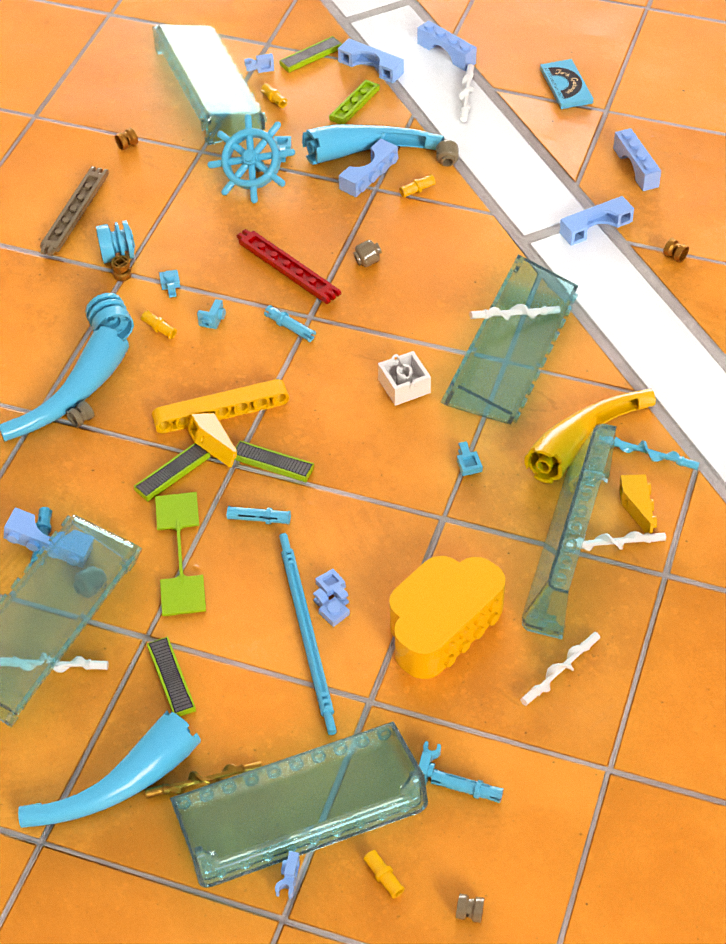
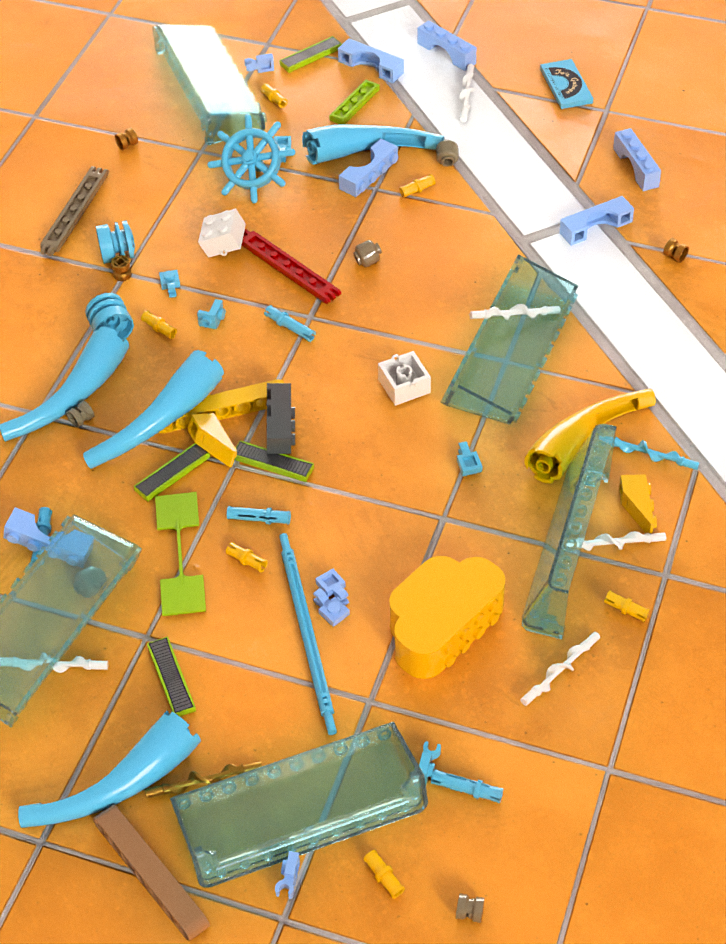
(151, 873): none -> medium nougat beam
(181, 394): none -> medium azure brick
(222, 233): none -> white brick
(246, 557): none -> yellow pin
(279, 419): none -> dark grey wedge
(626, 606): none -> yellow pin

